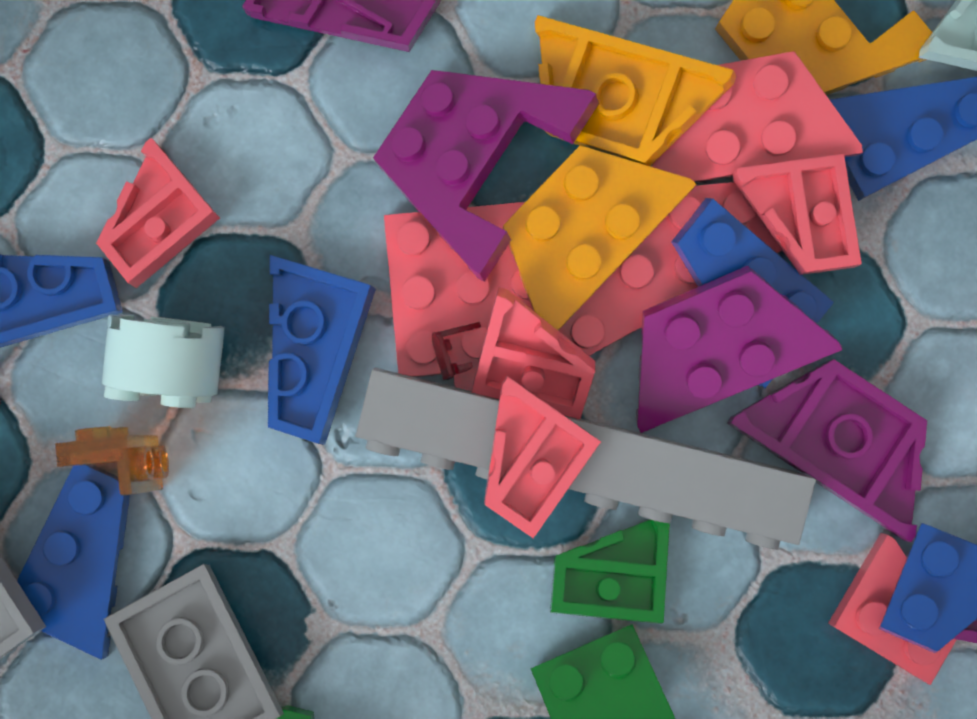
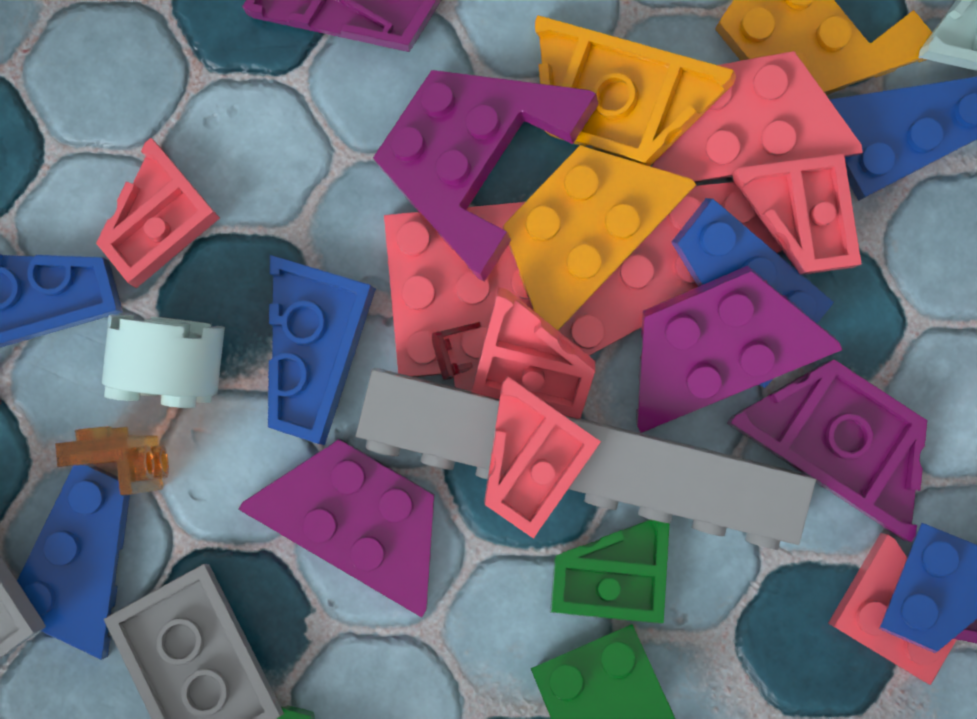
(356, 520): none -> magenta wing

